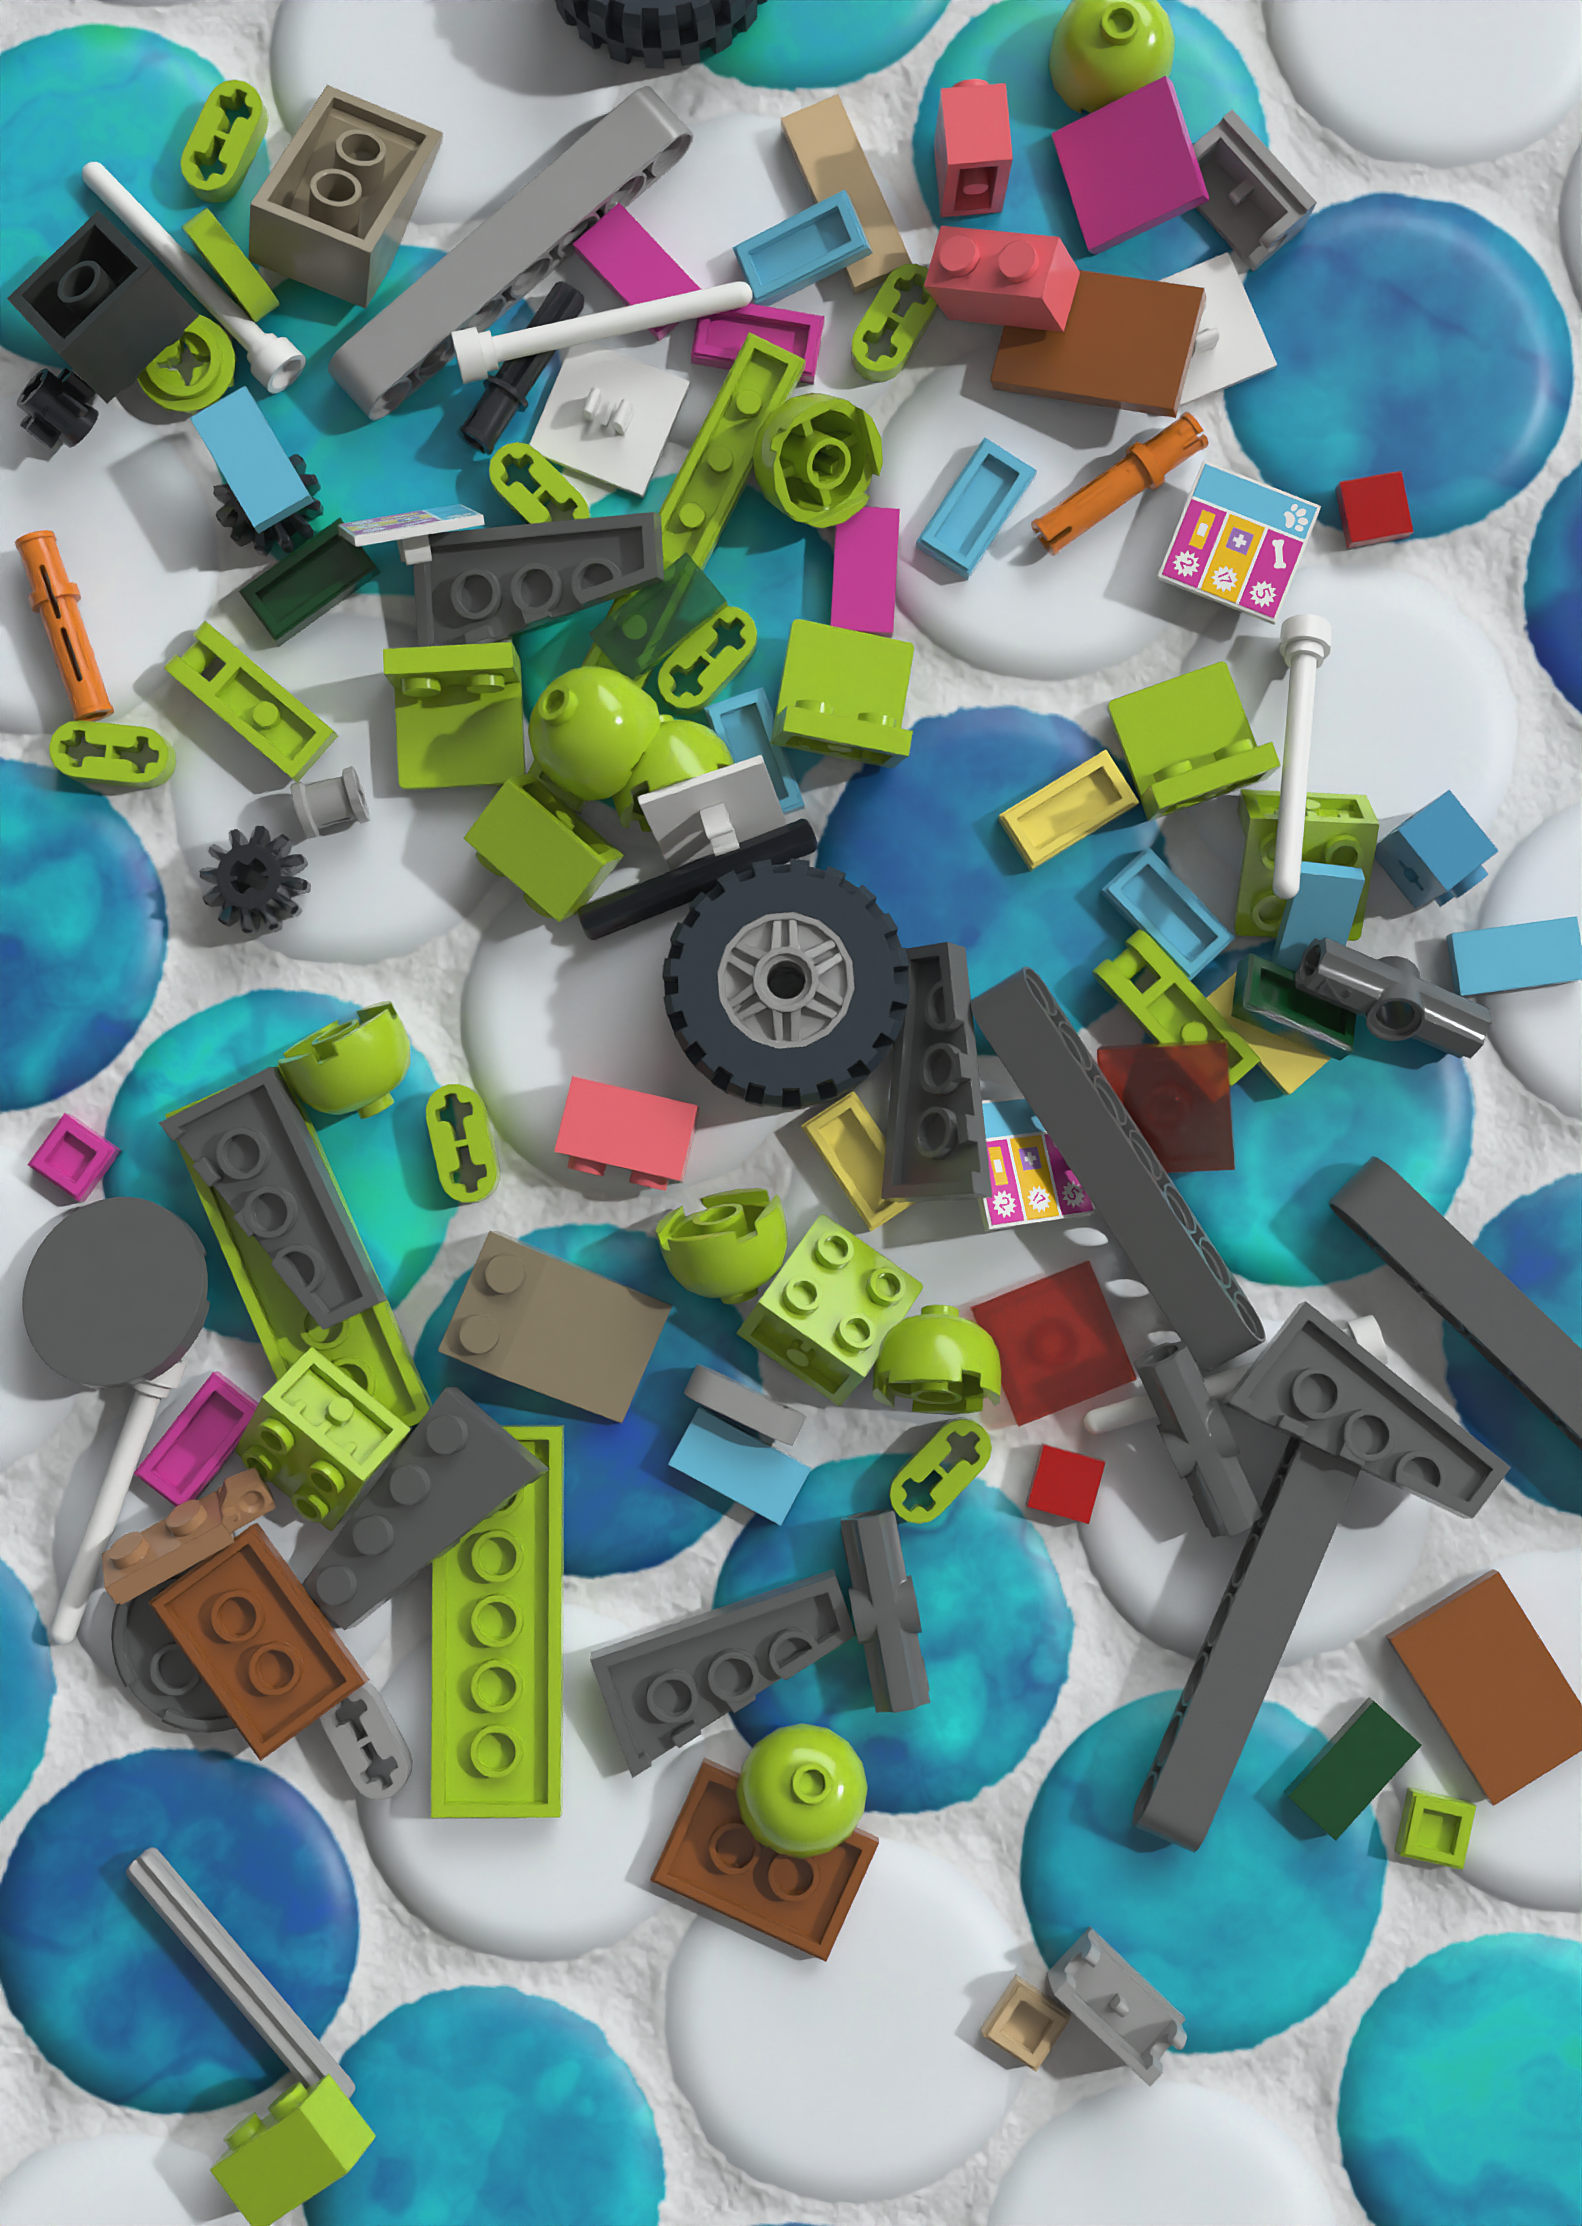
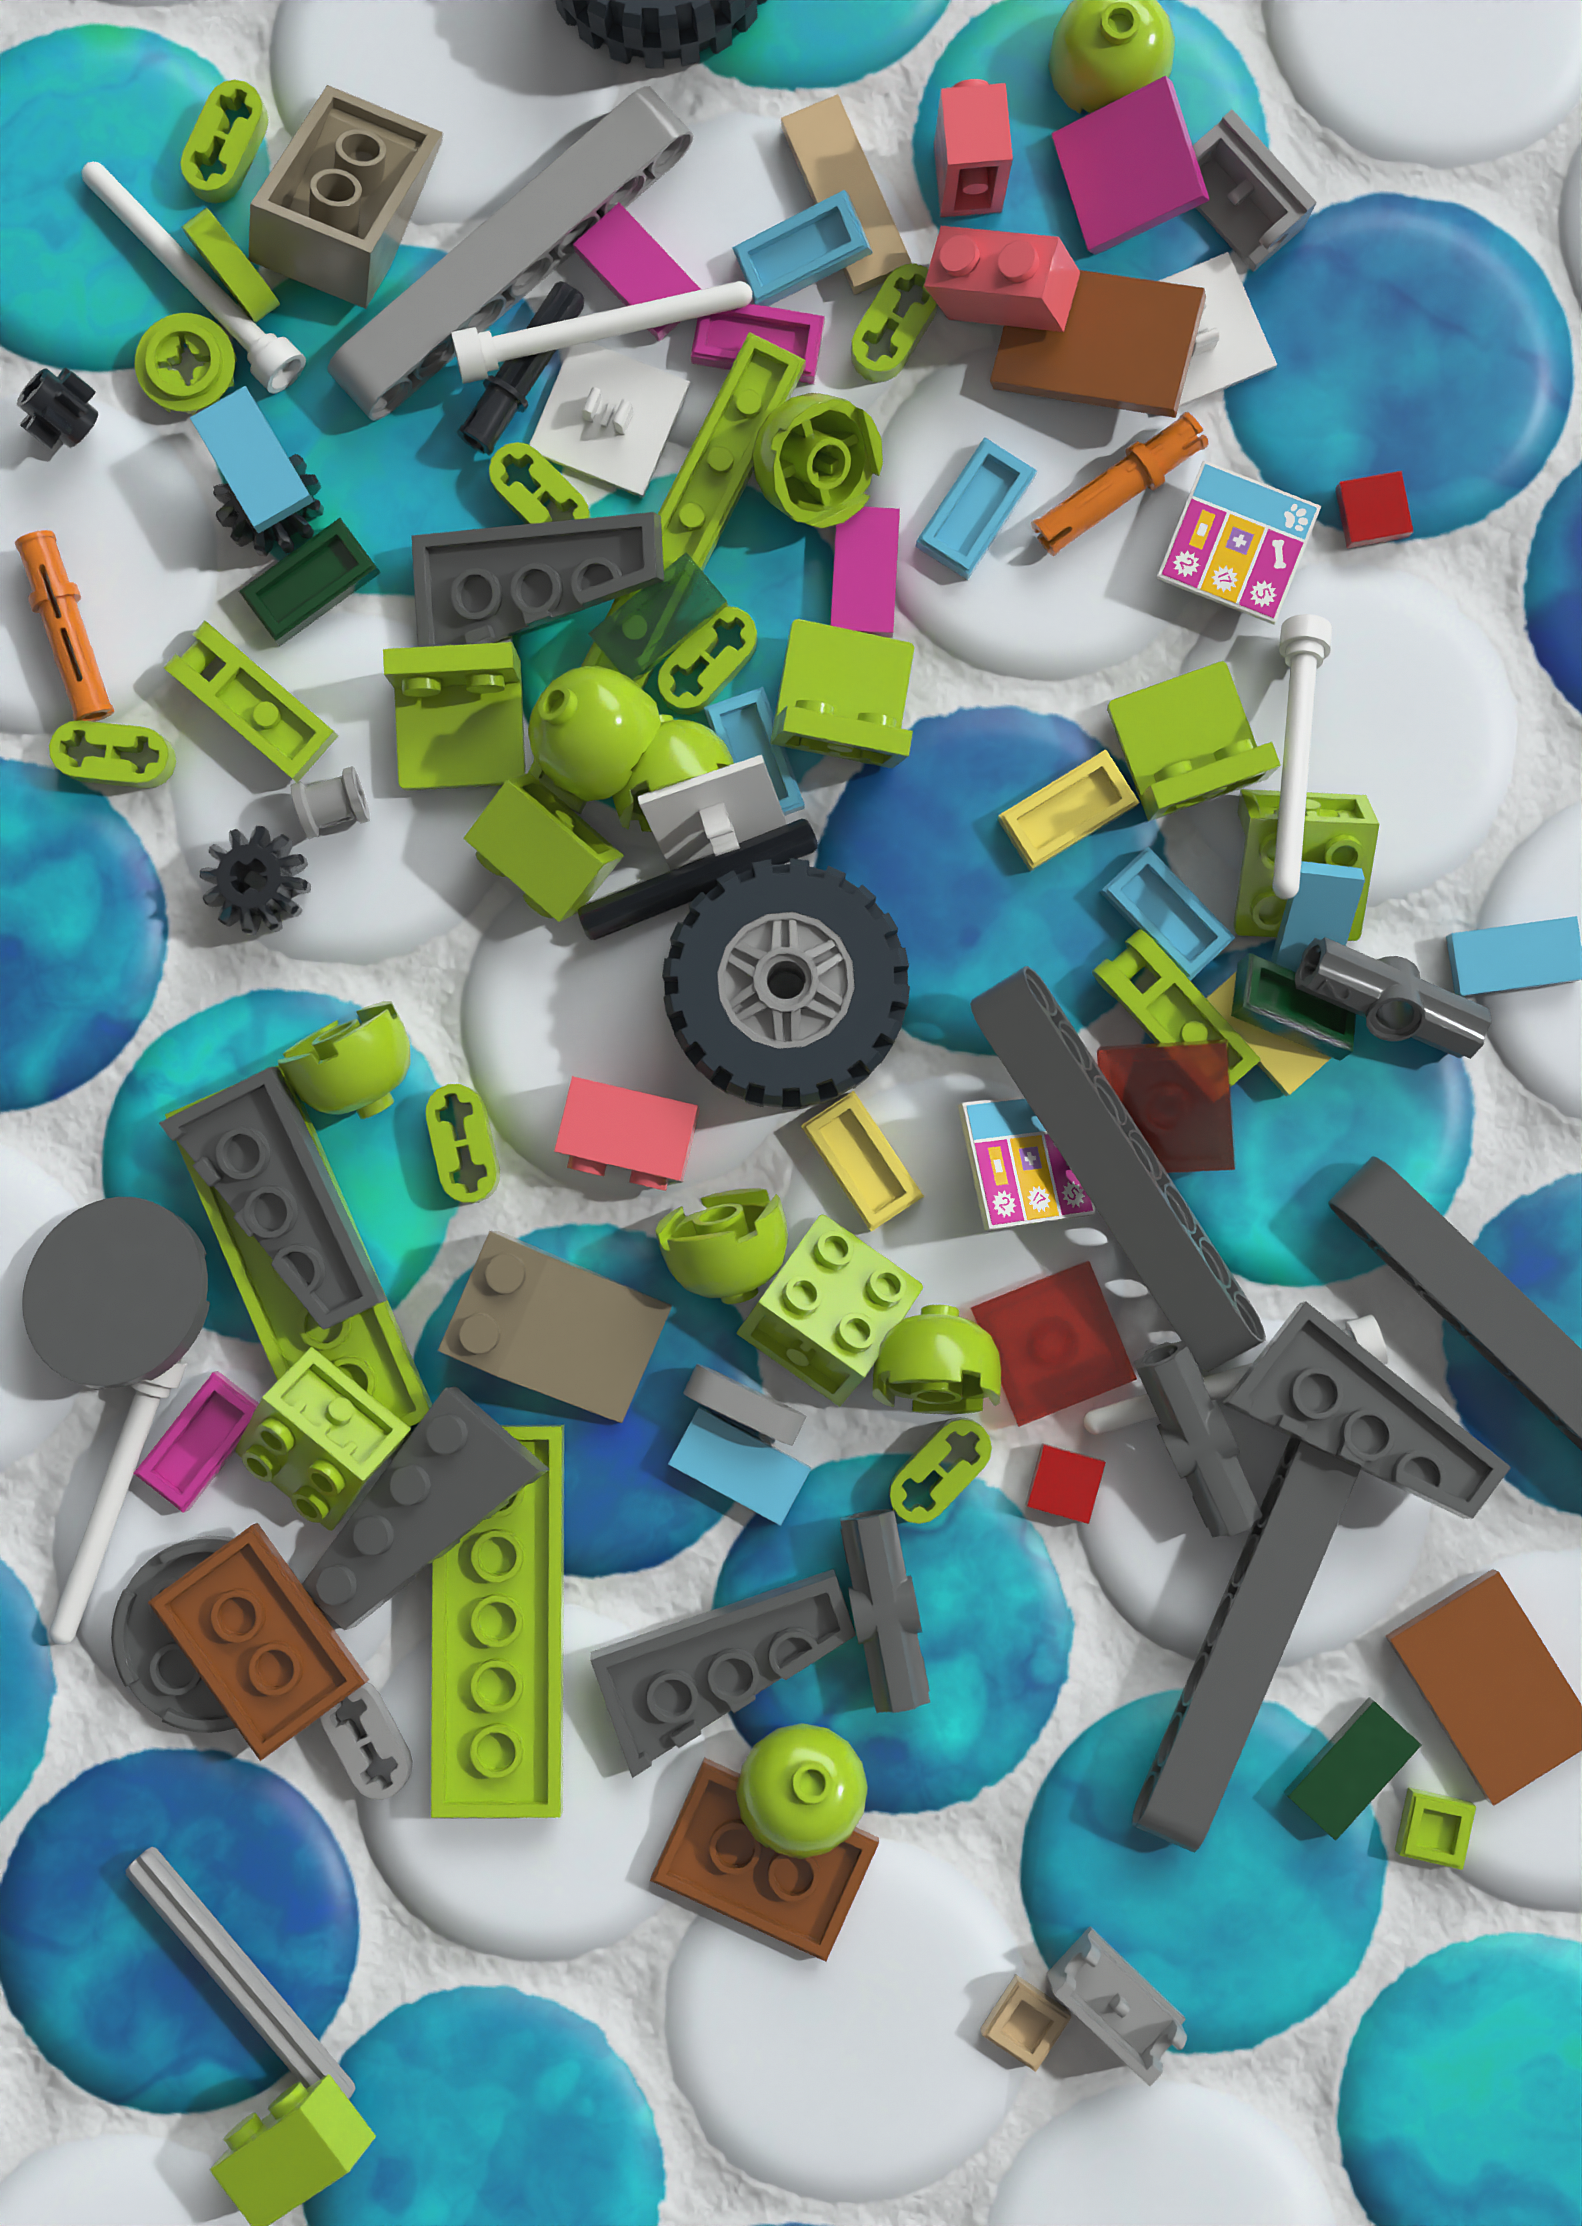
(74, 1157): dark pink tile -> none
(103, 307): pearl dark grey brick -> none
(184, 1537): medium nougat hinge -> none
(411, 529): white piece -> none
(935, 1093): dark grey wing -> none
(1436, 852): dark azure brick -> none

